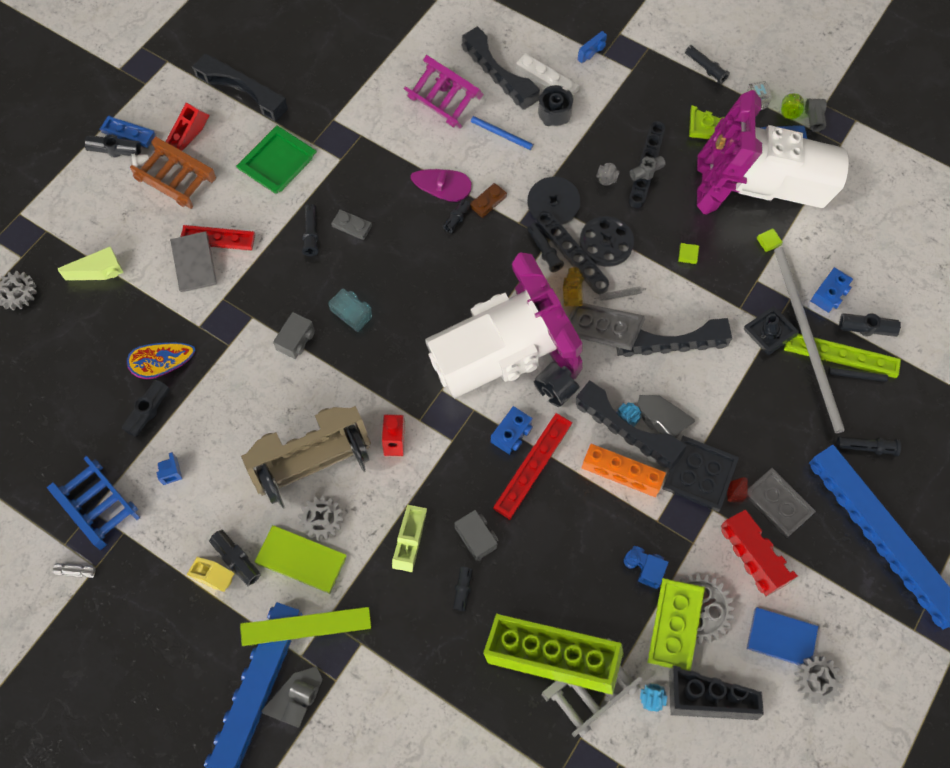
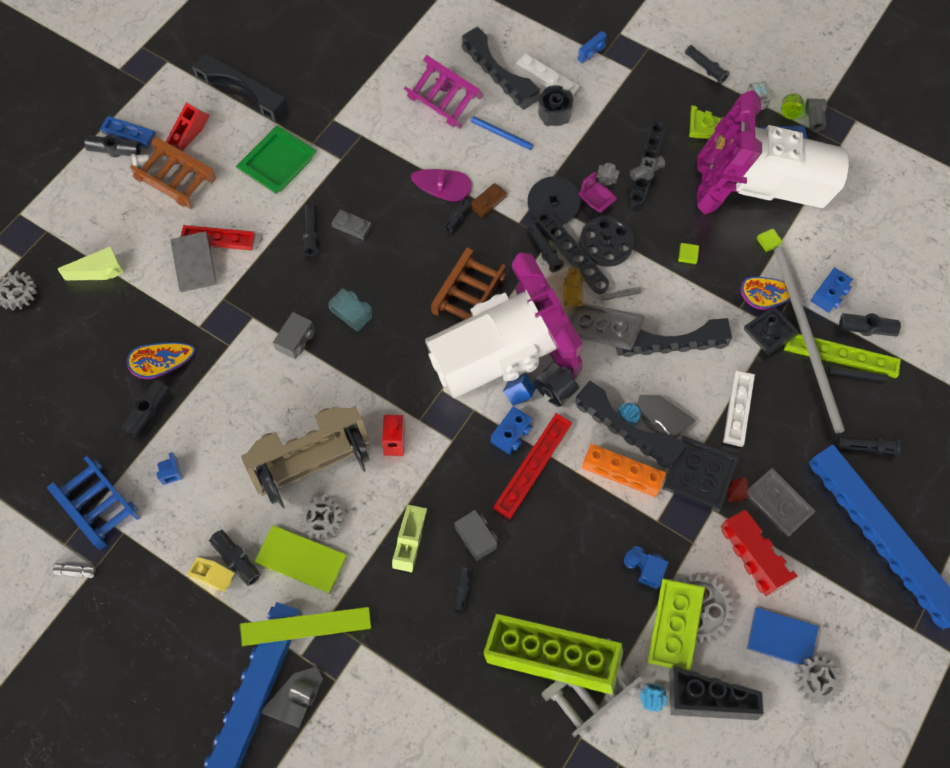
(459, 275): none -> dark orange fence
(519, 389): none -> blue panel
(596, 194): none -> magenta piece
(738, 408): none -> white plate
(764, 292): none -> shield

